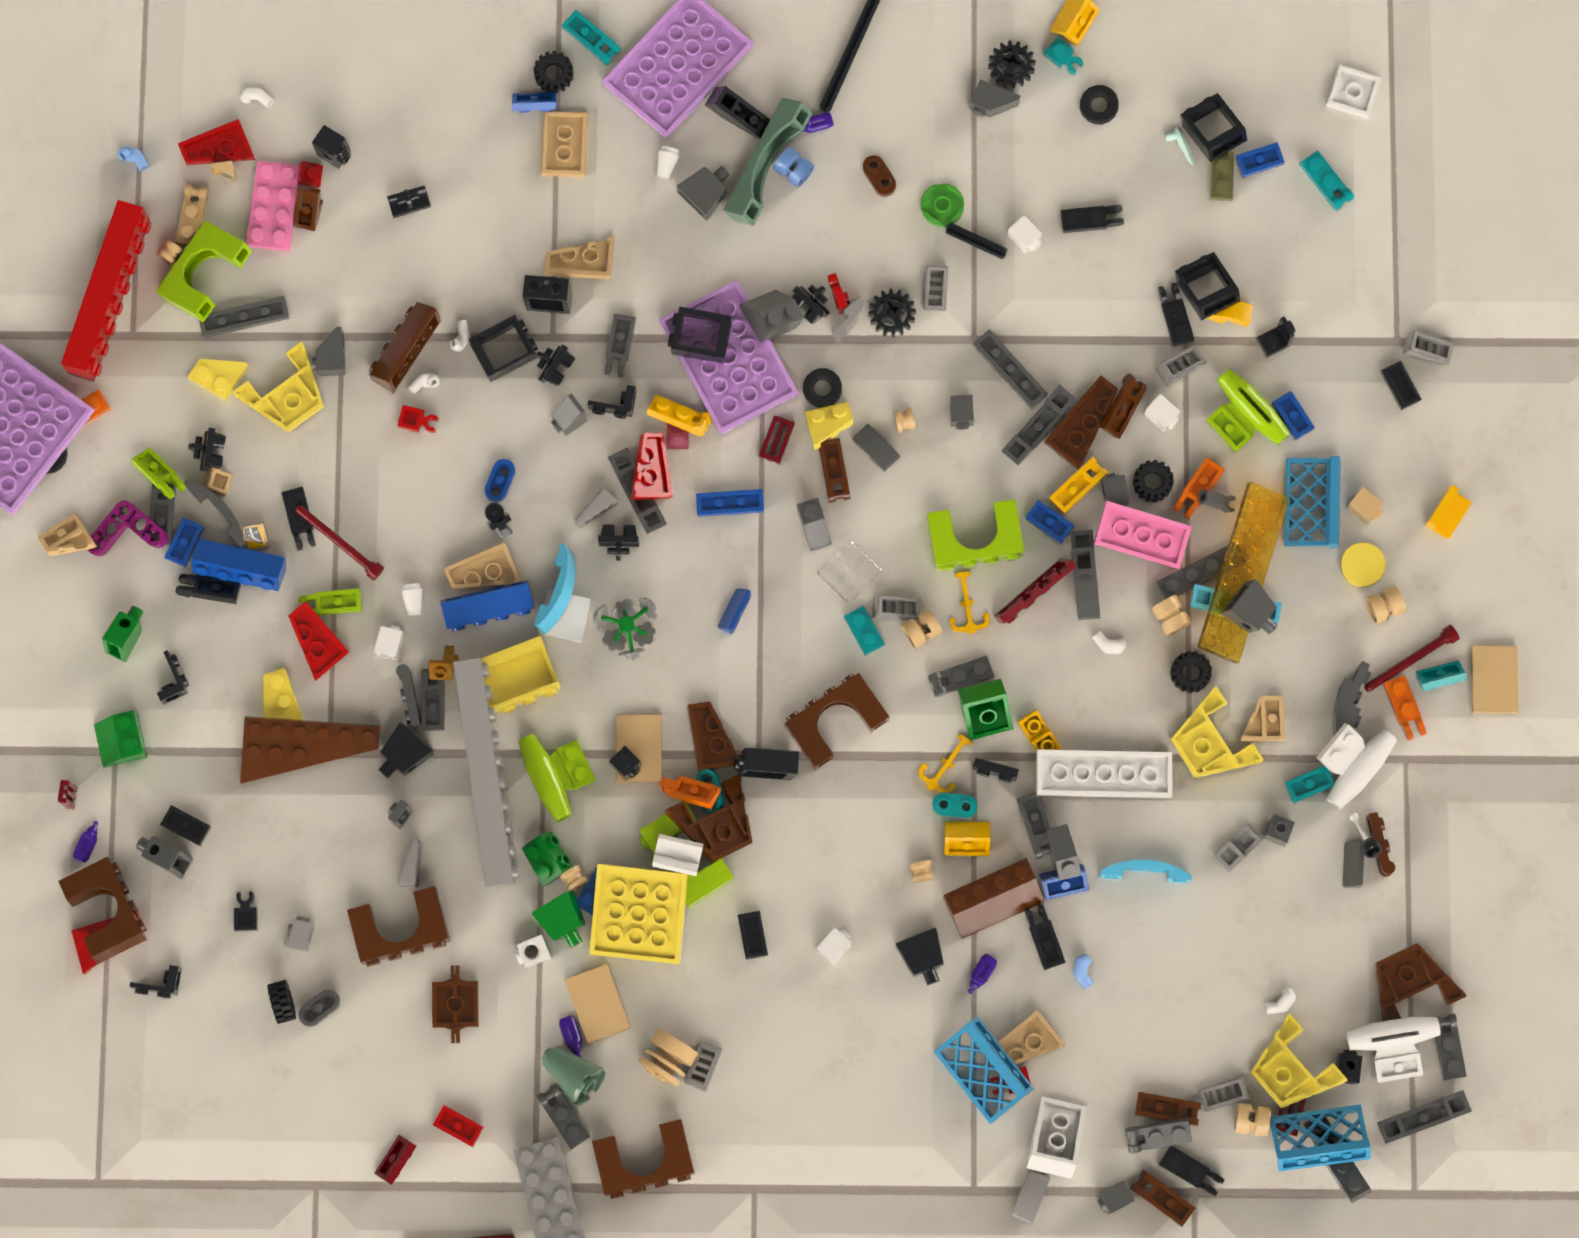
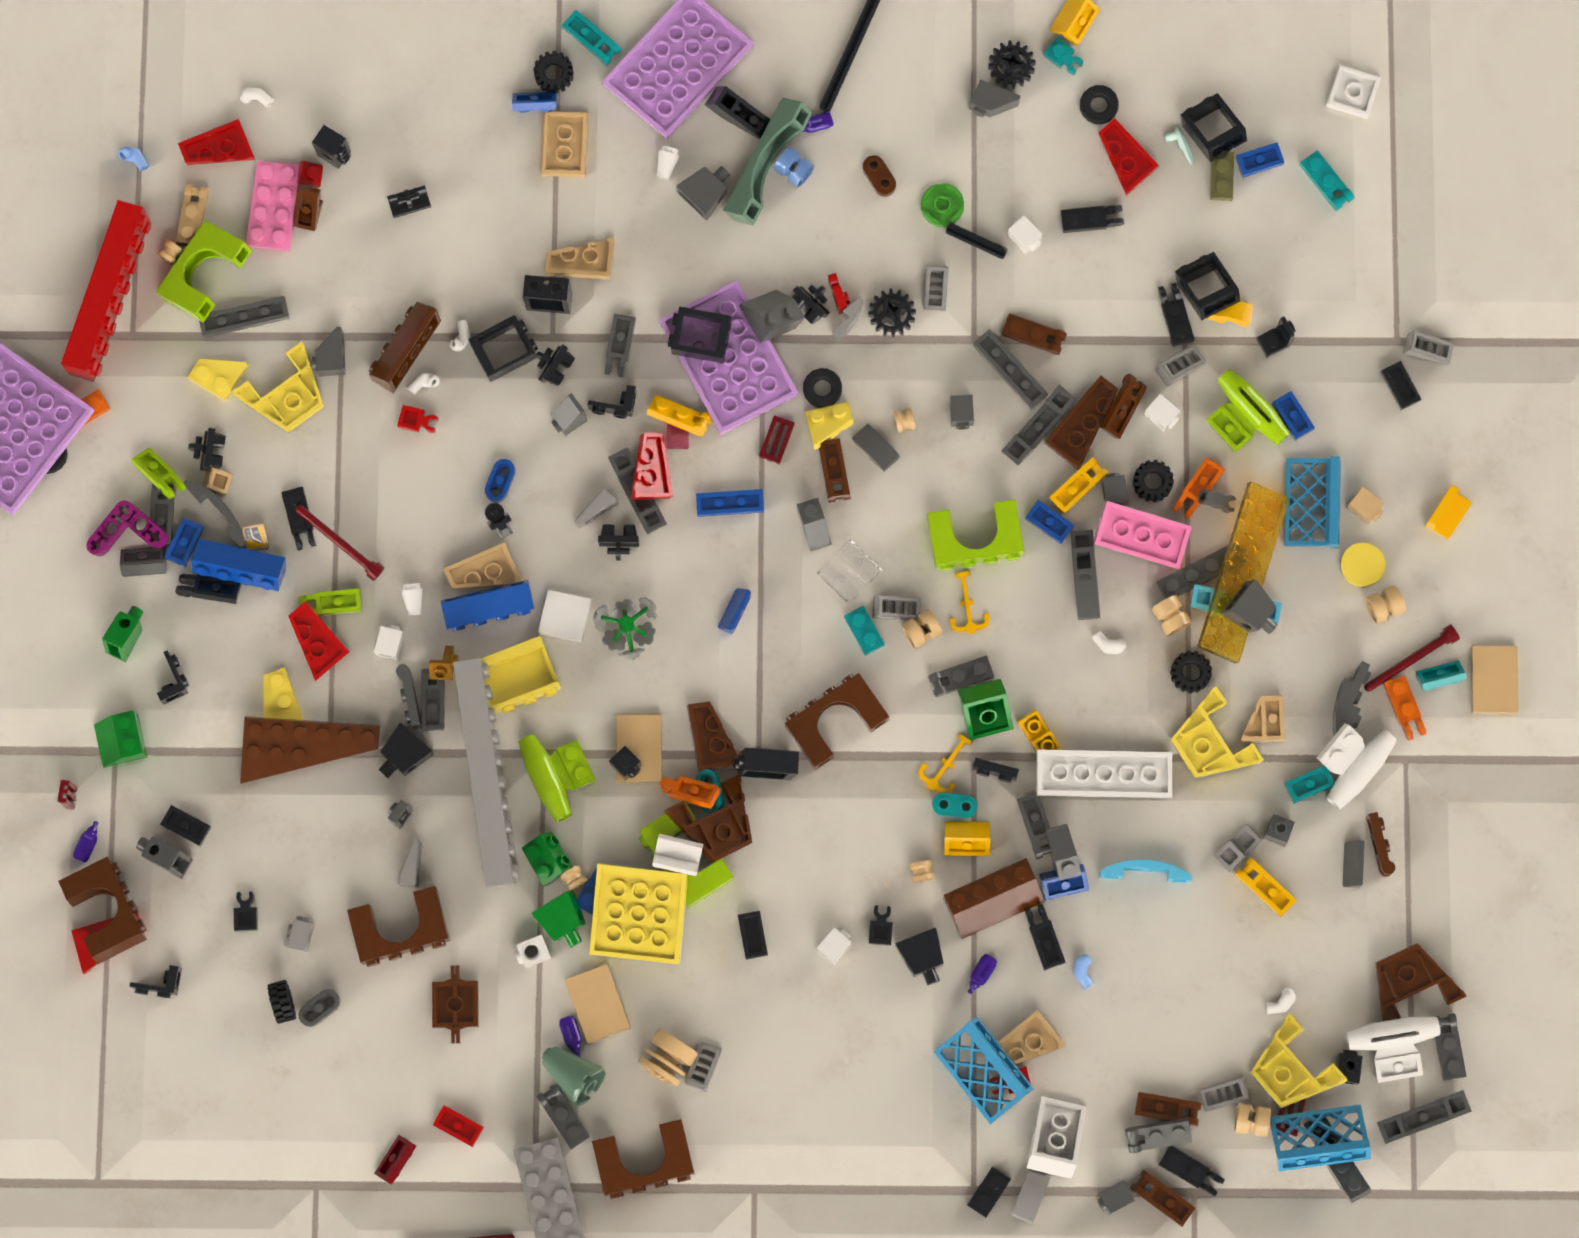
(67, 537): tan wing -> none
(142, 561): none -> dark grey slope
(224, 169): tan slope -> none
(549, 615): medium azure slope -> none
(880, 930): none -> black plate
(989, 1192): none -> black plate
(1033, 334): none -> reddish brown plate
(1034, 590): dark red wing -> none
(1126, 156): none -> red wing
(1266, 887): none -> yellow plate
(1370, 846): black hinge -> none

